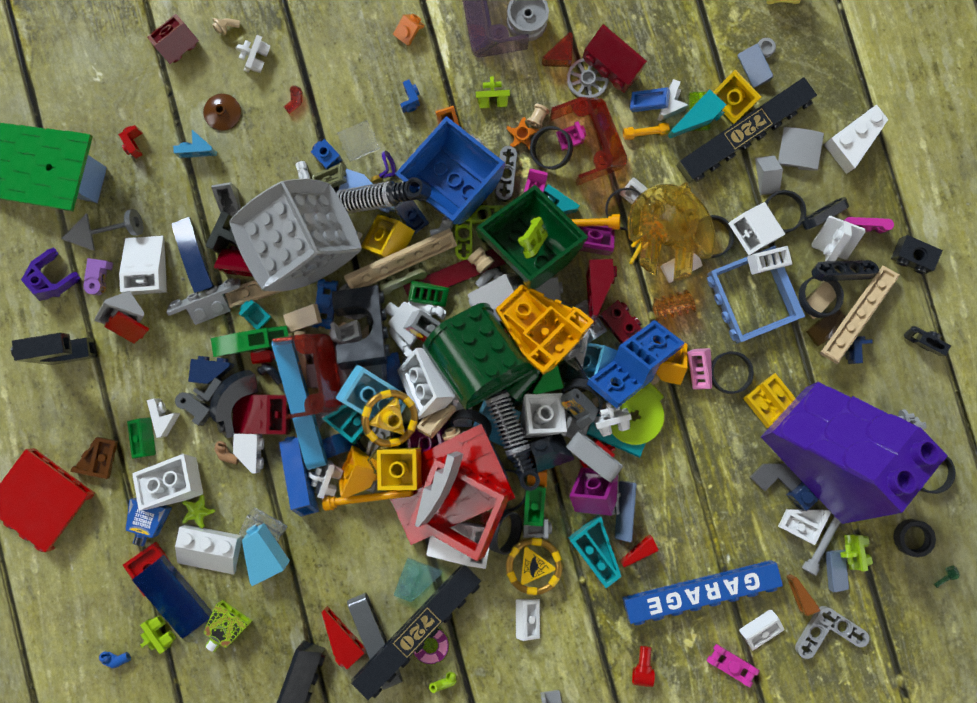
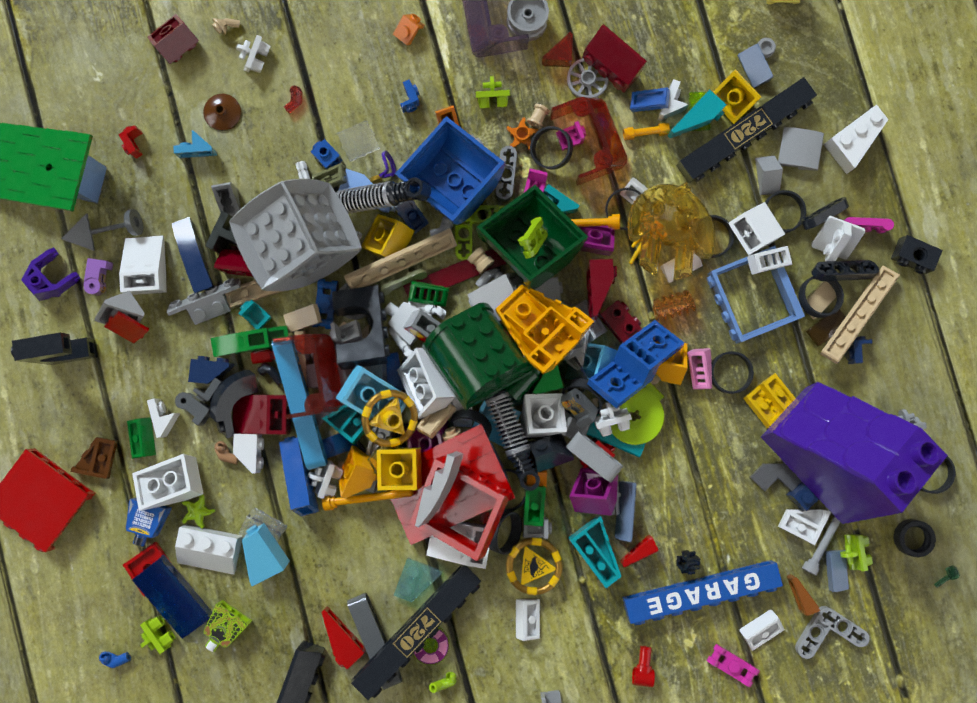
(688, 562): none -> black gear
(928, 341): black piece -> none

